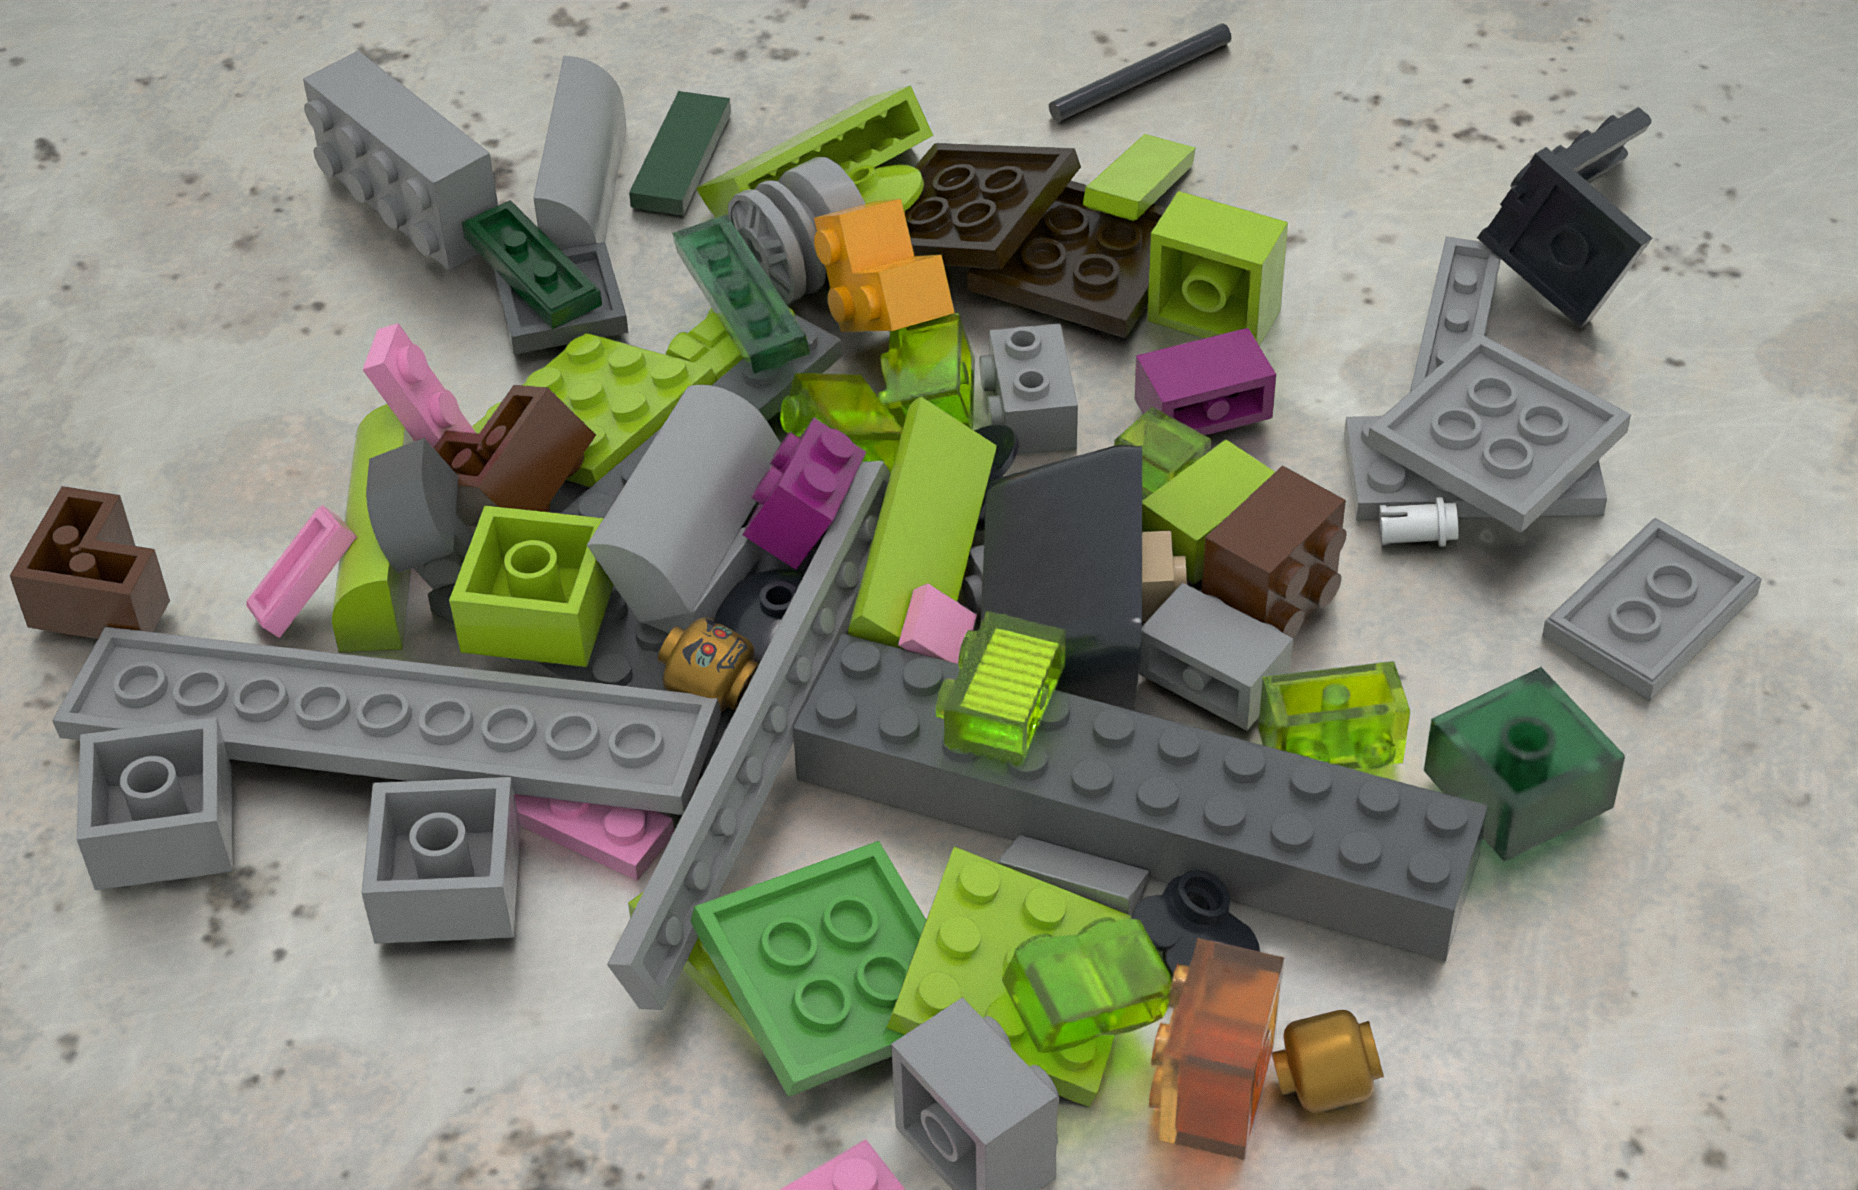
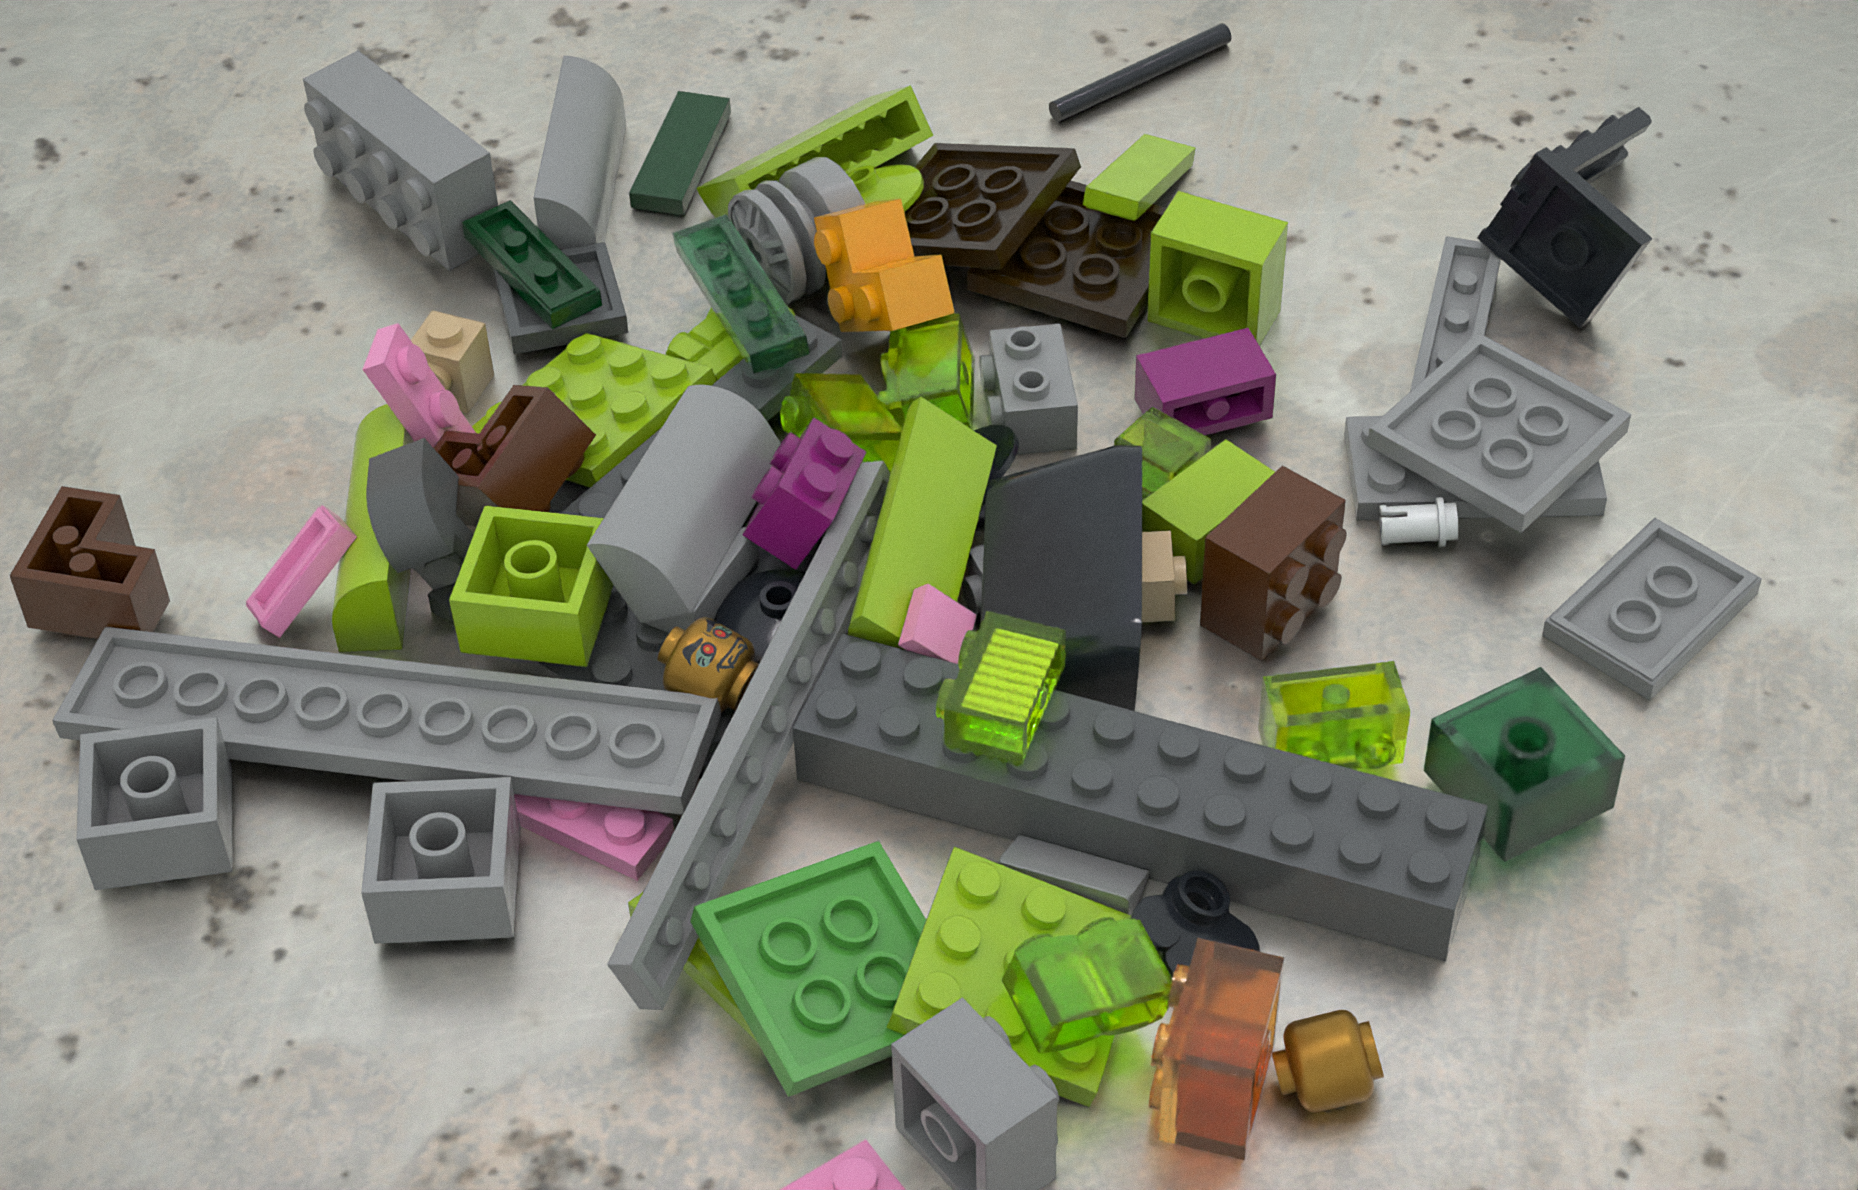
(457, 355): none -> tan brick
(1212, 654): light grey brick -> none

